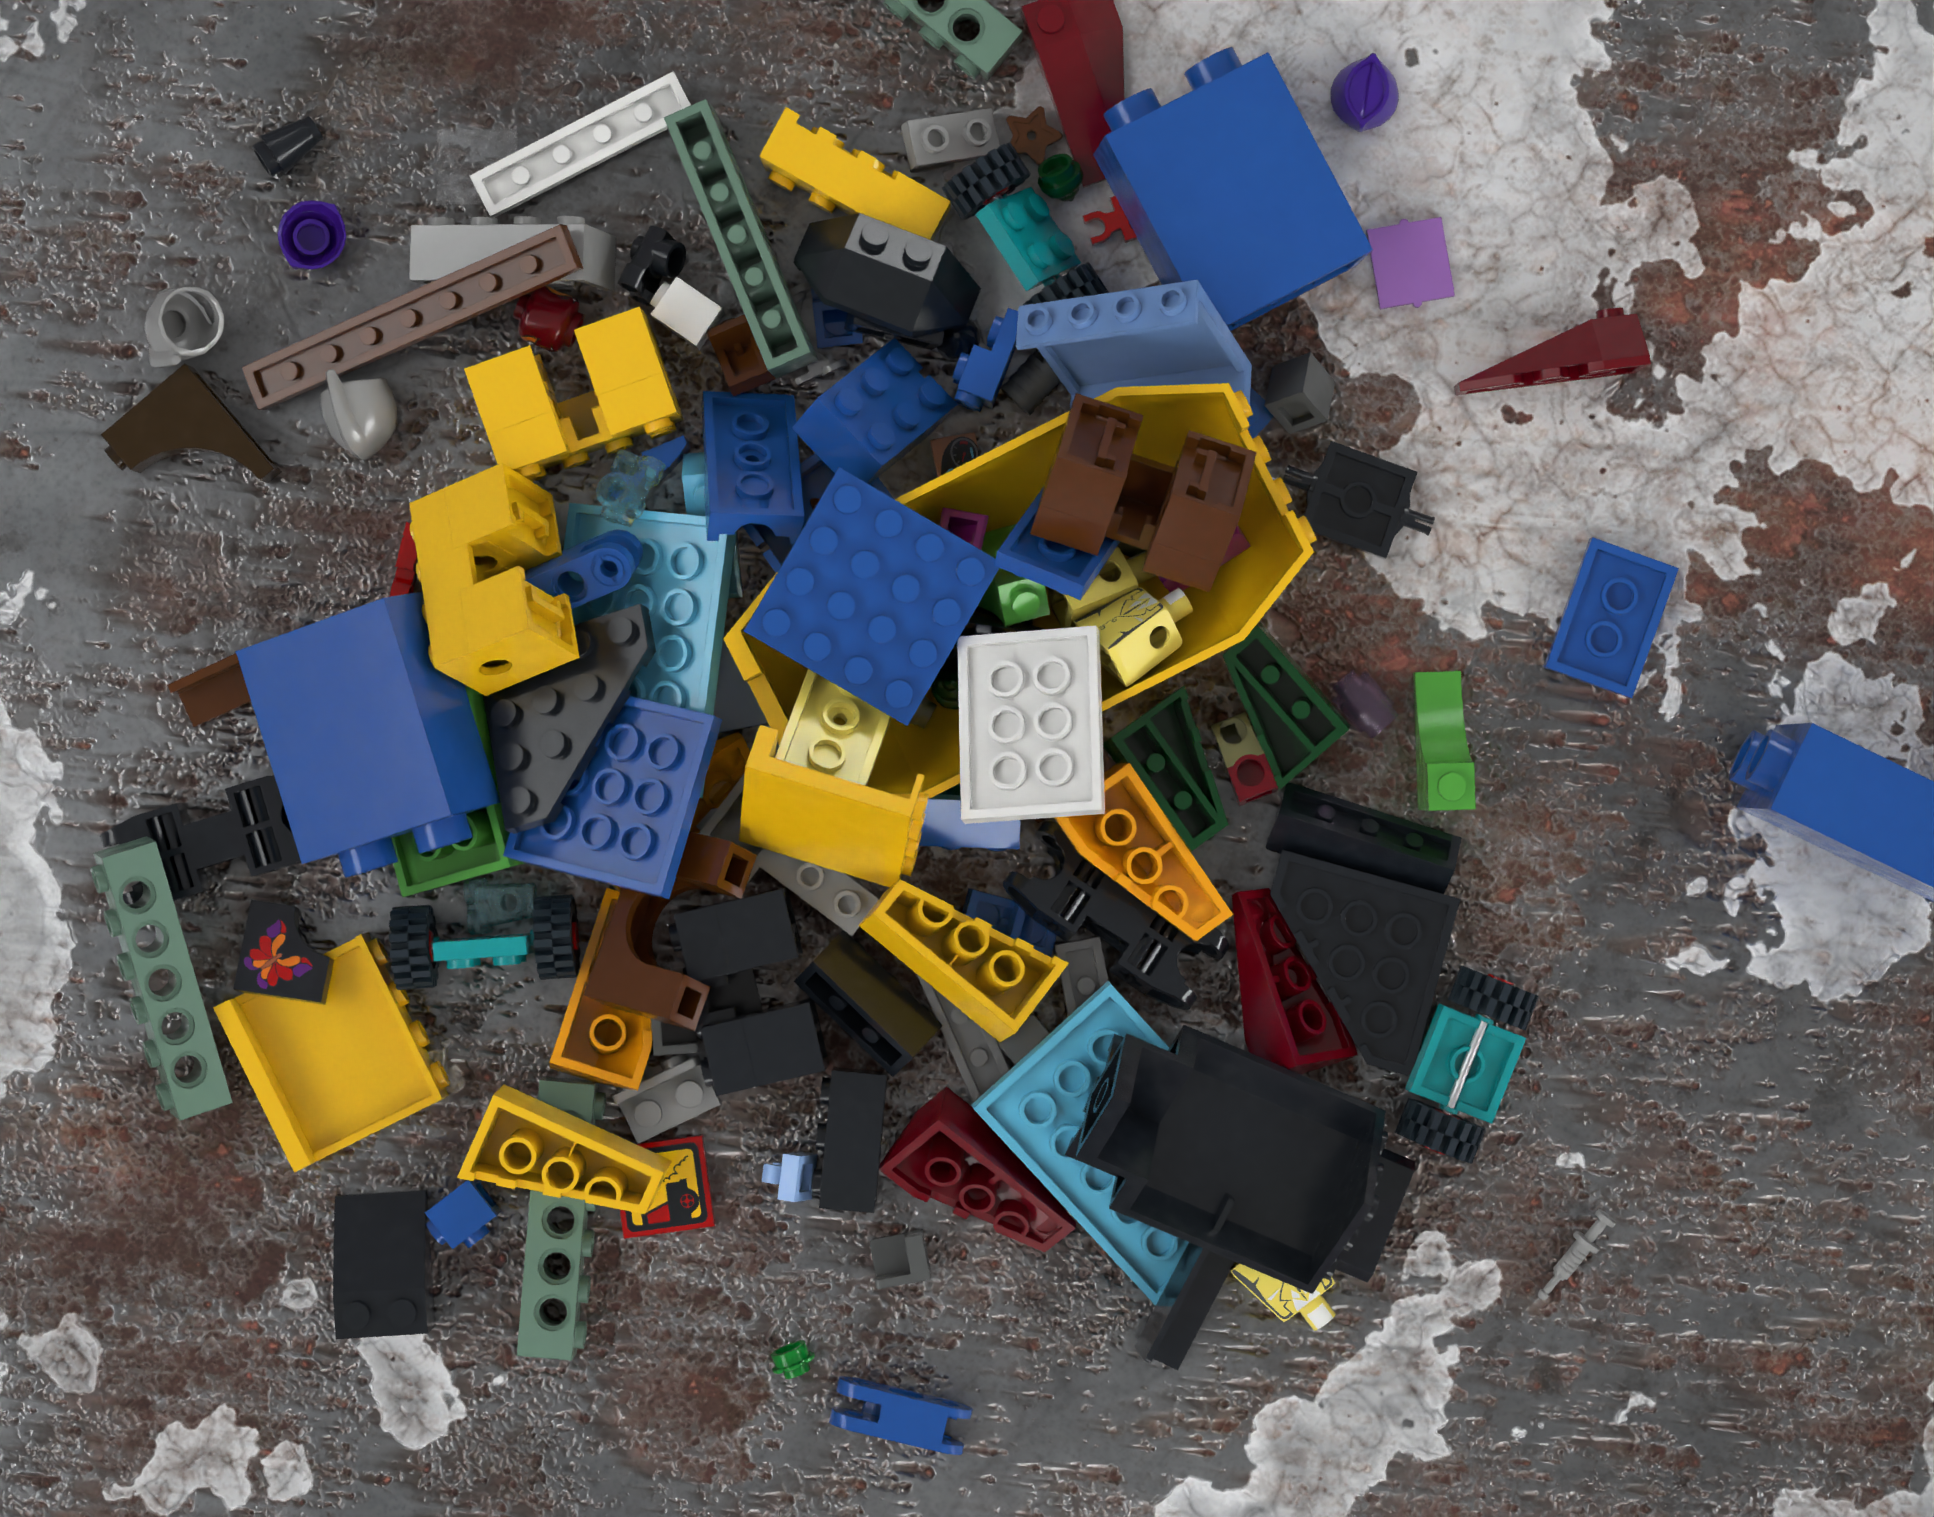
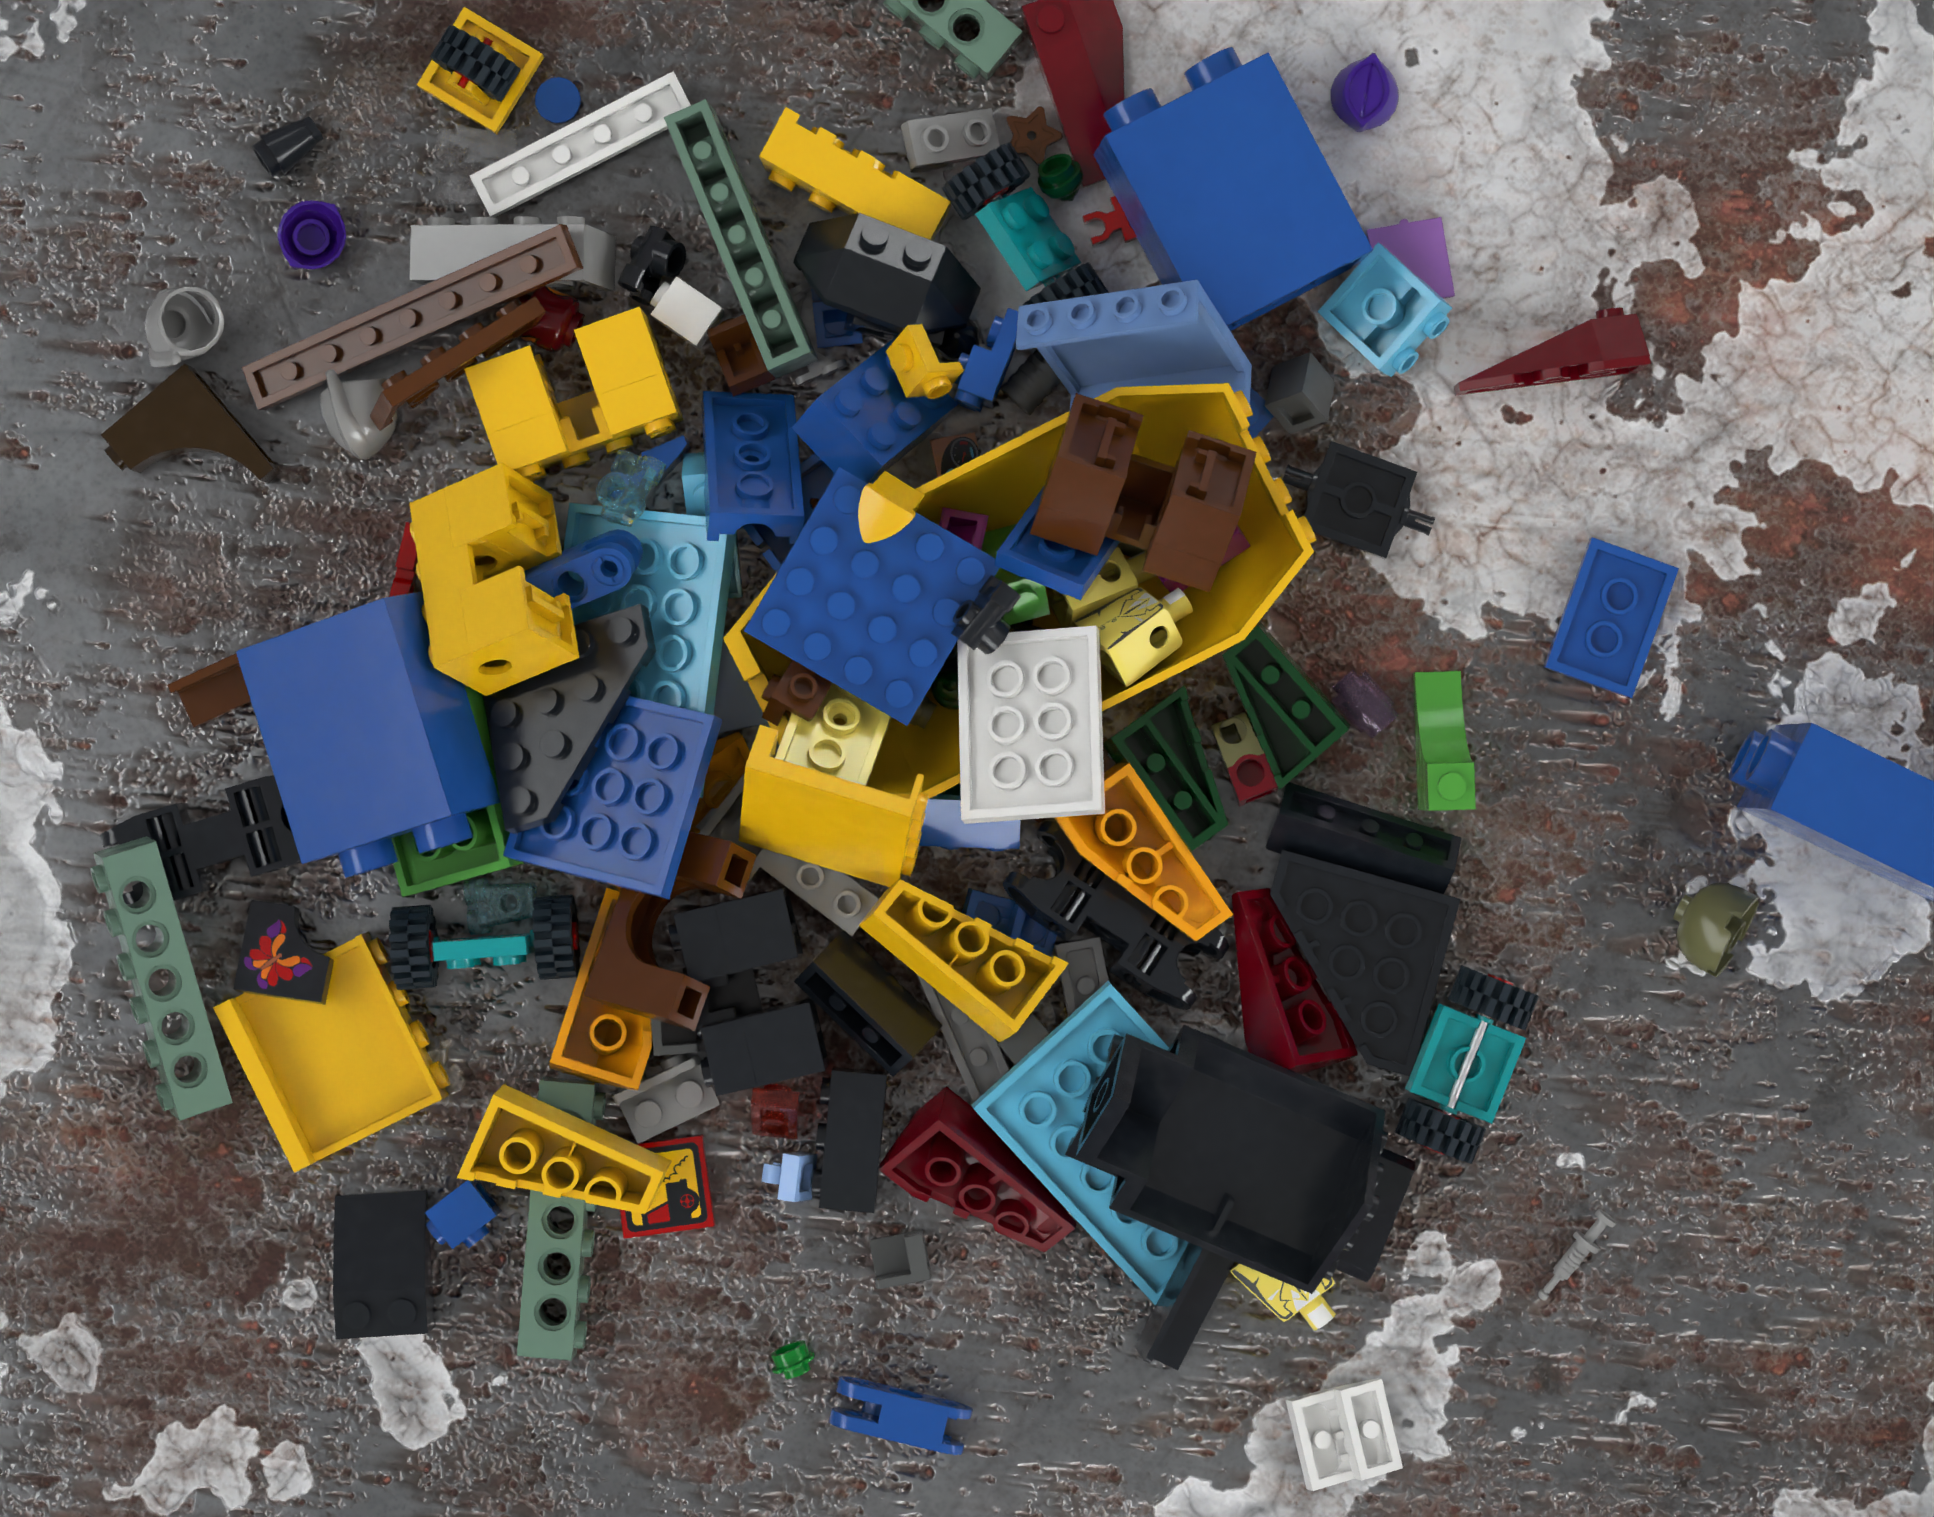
(415, 388): none -> reddish brown wing
(480, 70): none -> yellow plate
(558, 100): none -> blue piece
(775, 1111): none -> clear red plate
(796, 691): none -> reddish brown bracket
(886, 507): none -> yellow tile
(918, 365): none -> yellow bracket
(980, 621): none -> black plate
(1344, 1434): none -> white slope
(1386, 311): none -> medium azure plate
(1714, 924): none -> olive cylinder

